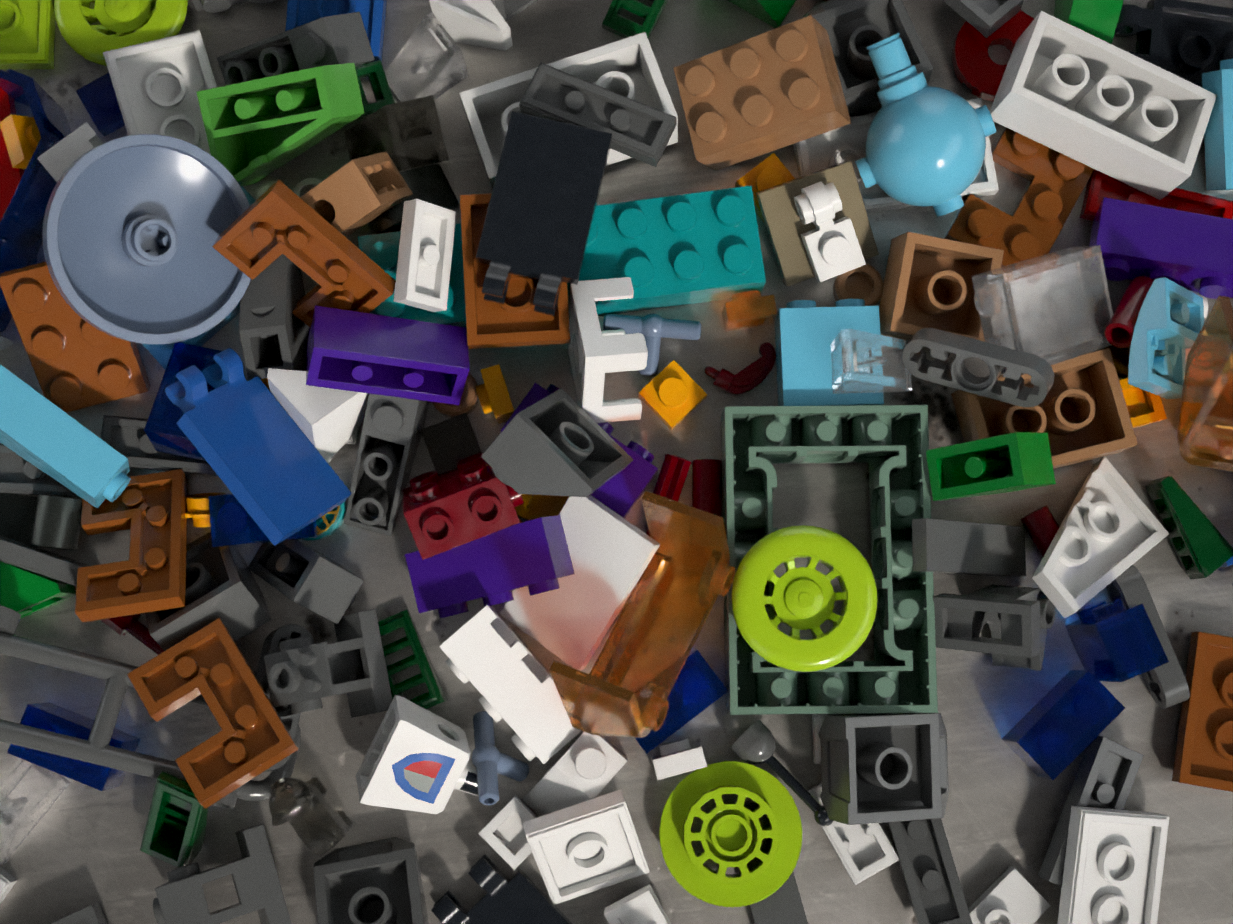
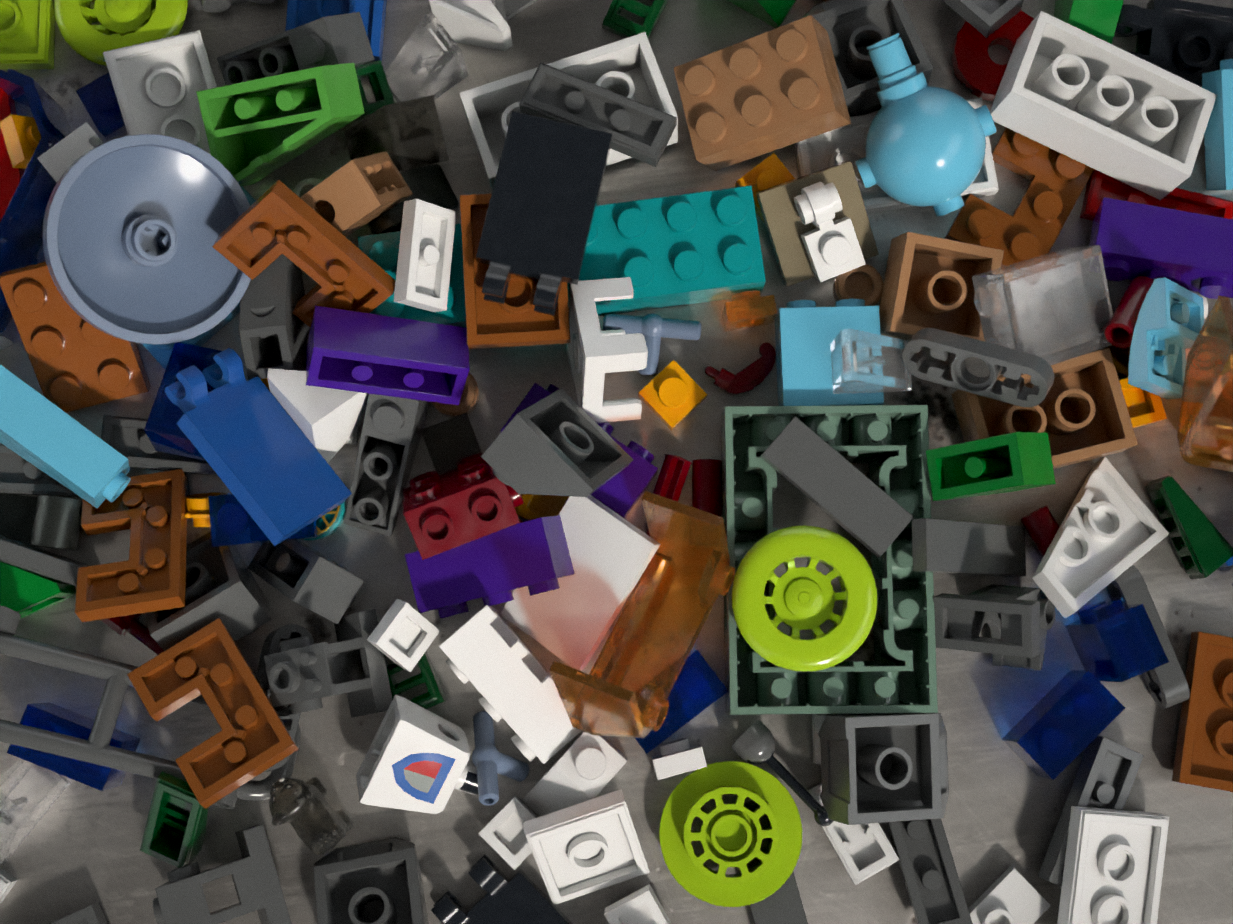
(403, 635): none -> white plate
(494, 394): light orange plate -> none
(837, 487): none -> dark grey tile

